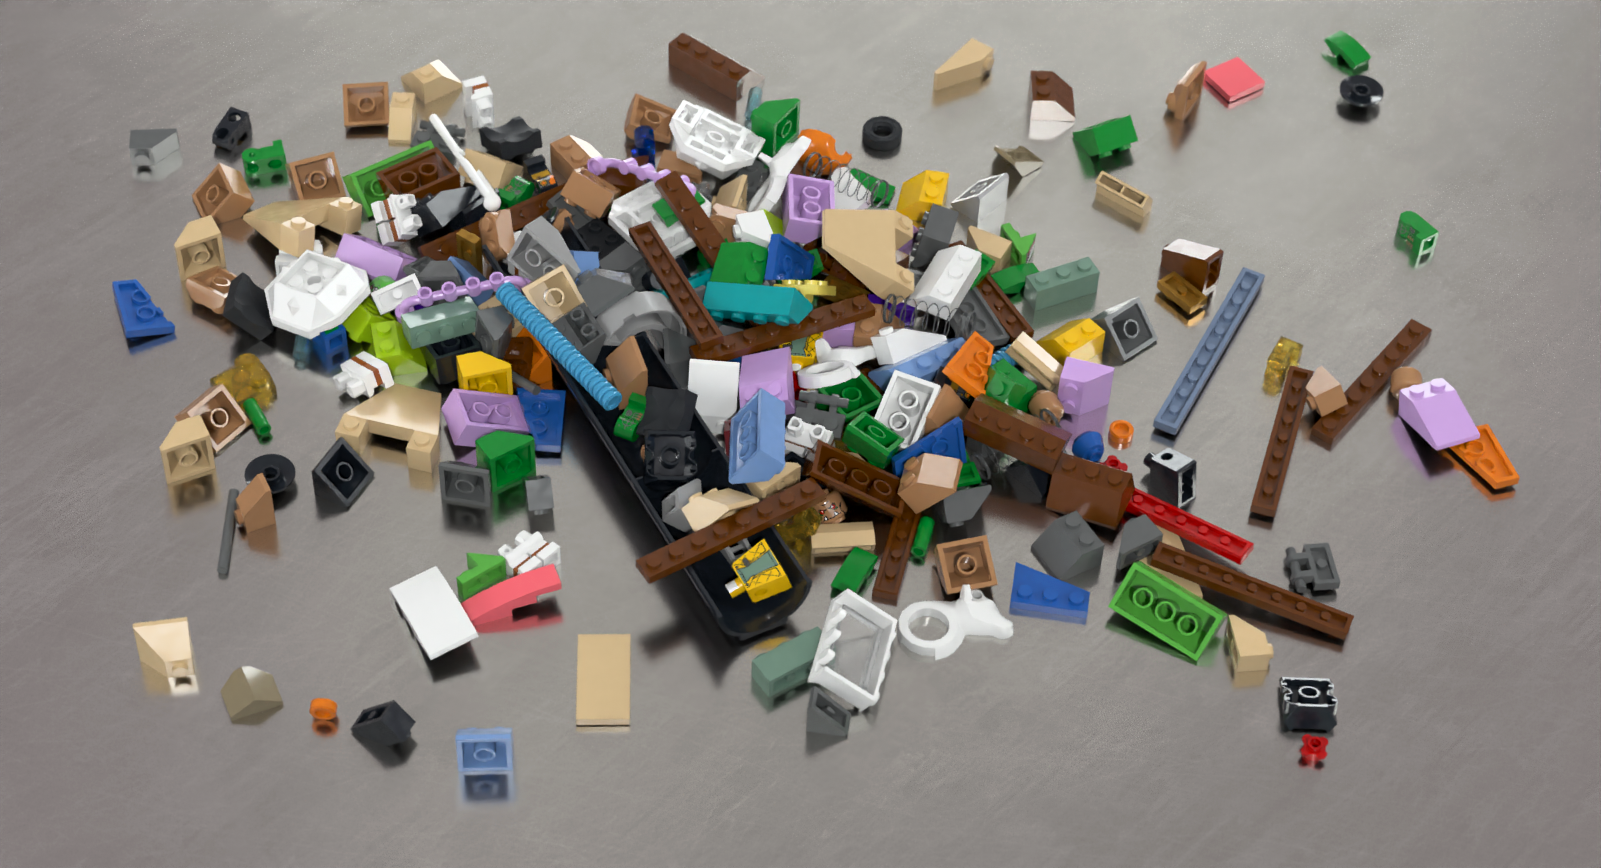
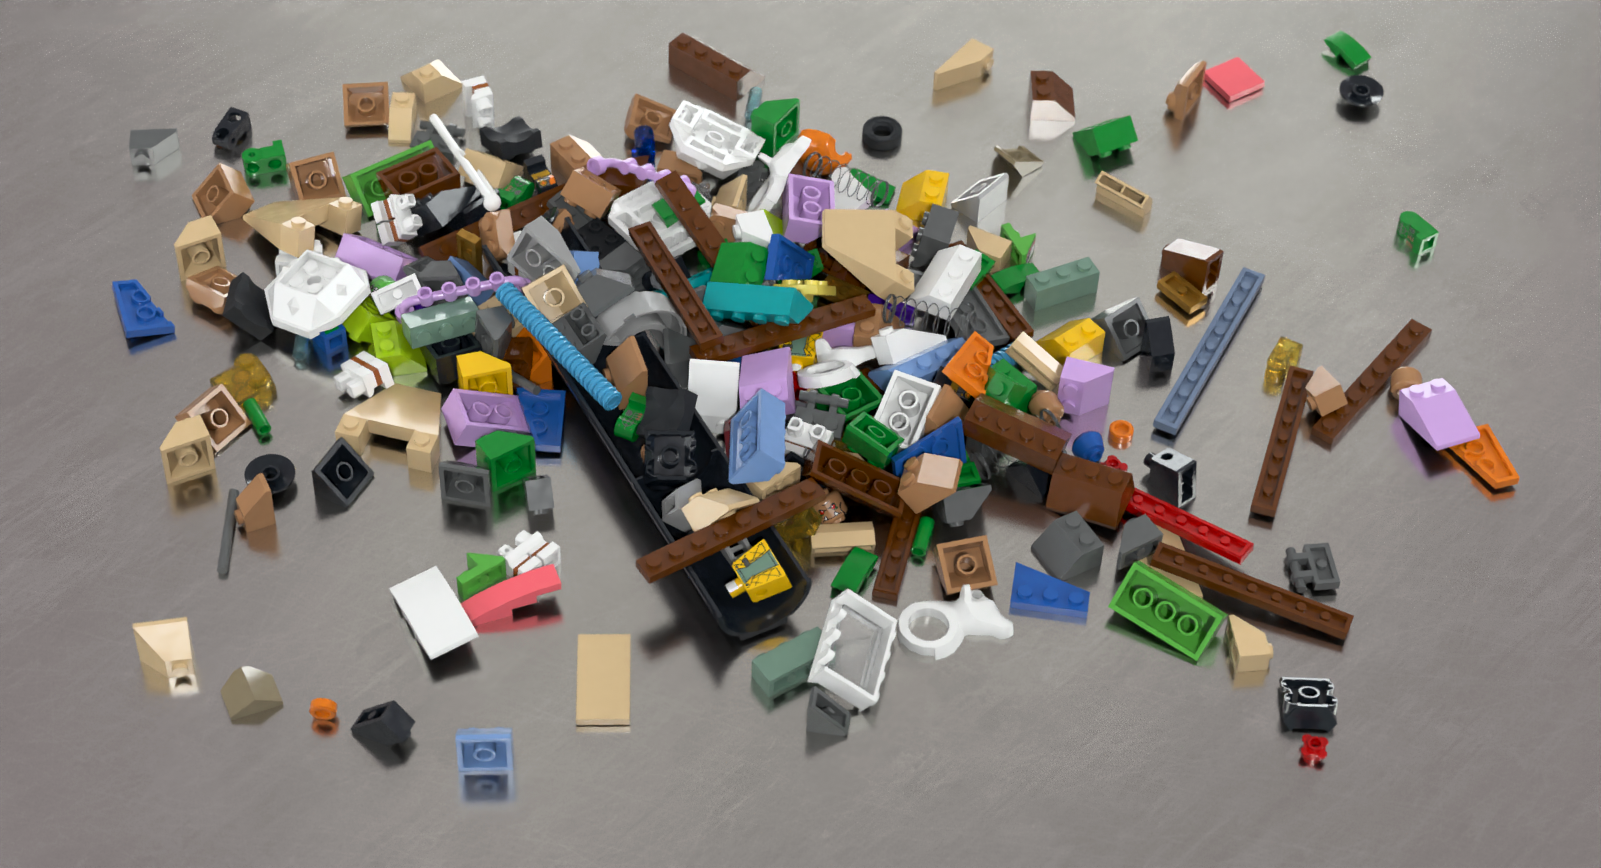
(1158, 345): none -> black slope

